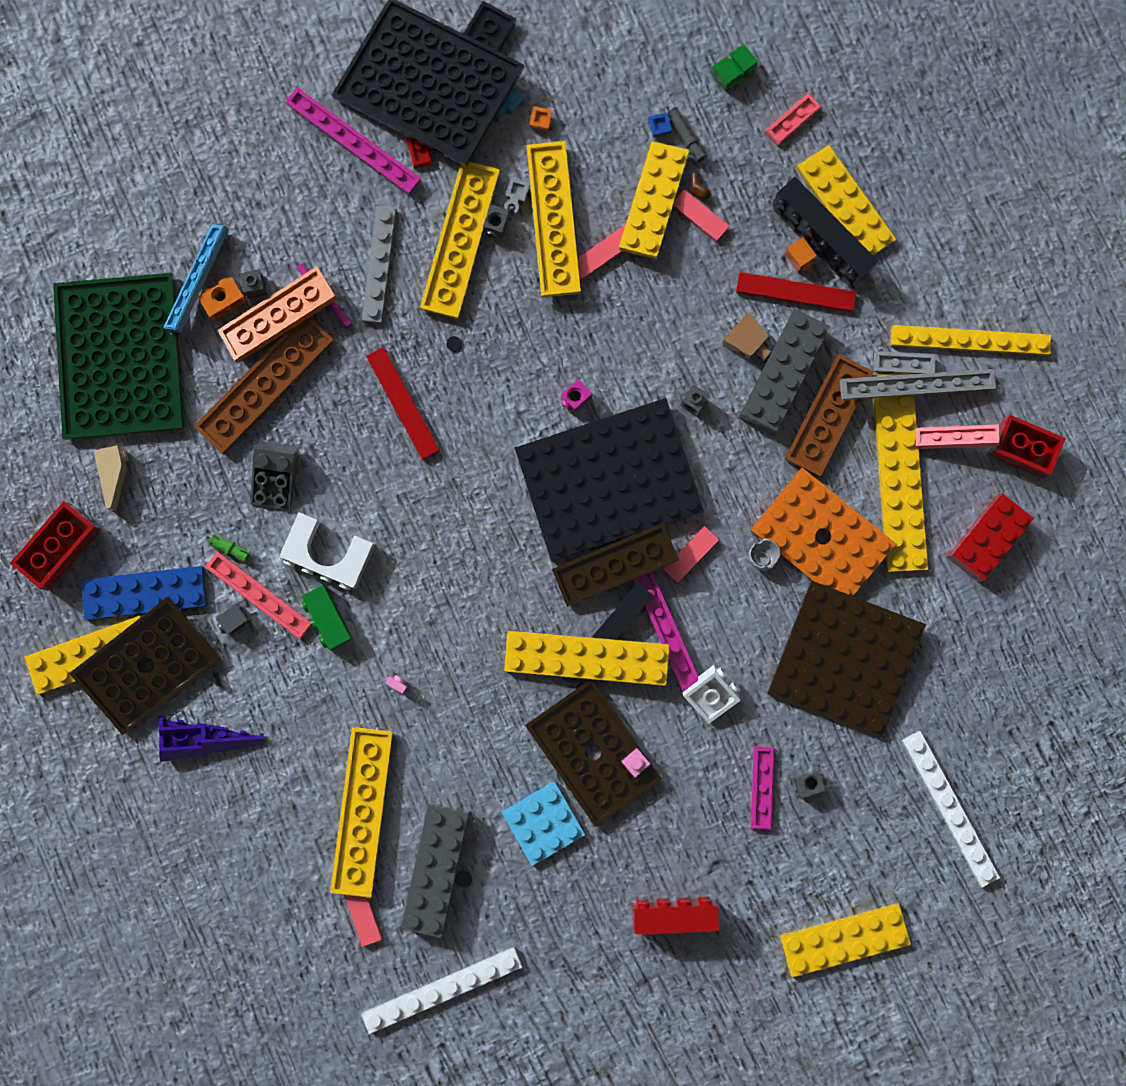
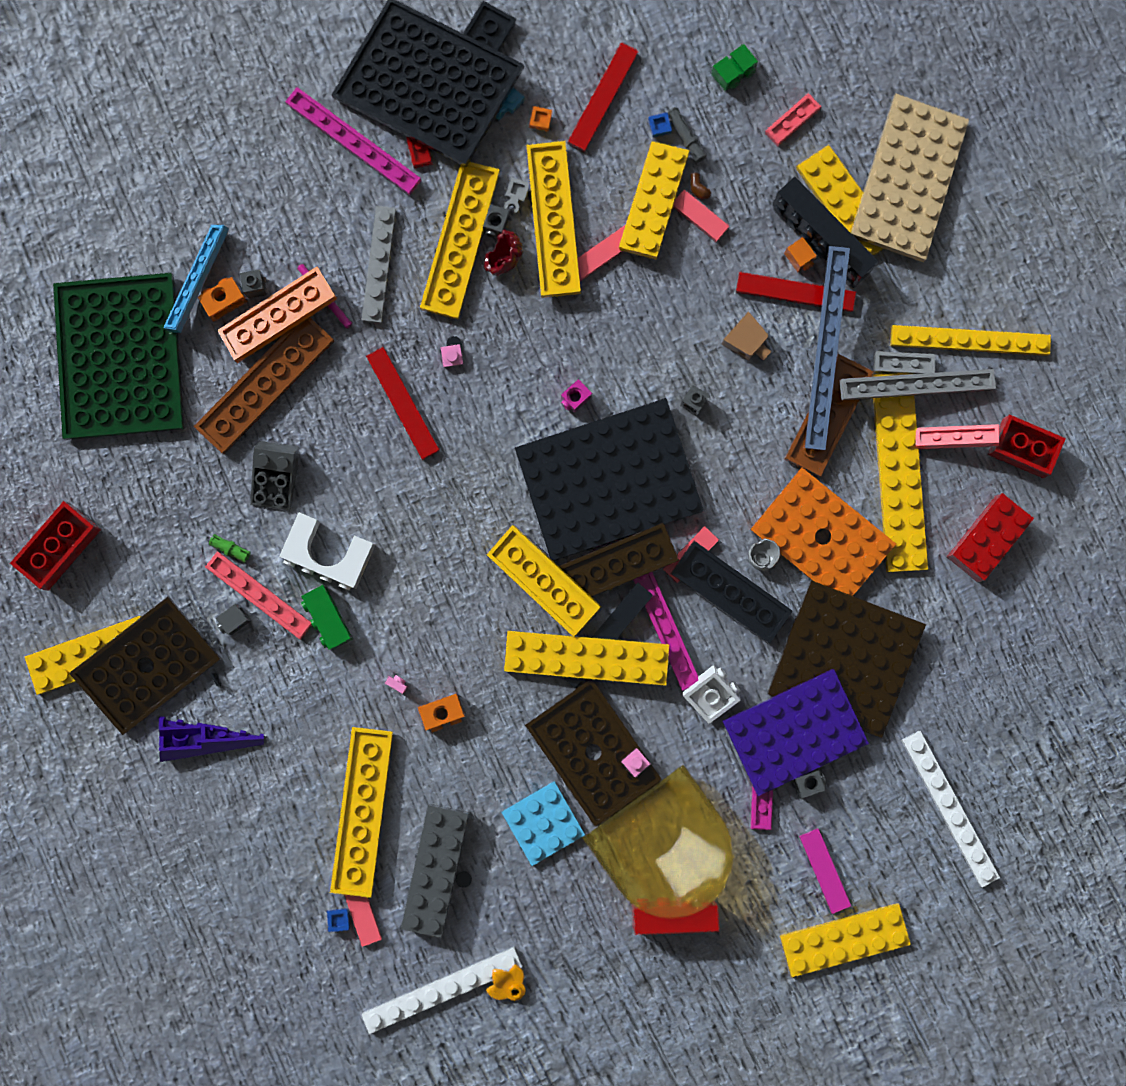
(112, 472): tan slope -> none
(142, 591): blue plate -> none
(338, 920): none -> blue plate
(429, 712): none -> orange brick
(451, 355): none -> bright pink plate
(505, 254): none -> dark red hair
(505, 982): none -> light orange plate
(544, 580): none -> yellow plate
(602, 97): none -> red tile
(666, 848): none -> clear yellow windscreen
(731, 592): none -> black plate
(784, 371): dark grey brick -> none
(795, 732): none -> dark purple plate
(824, 871): none -> dark pink tile
(827, 348): none -> sand blue plate
(909, 178): none -> tan plate

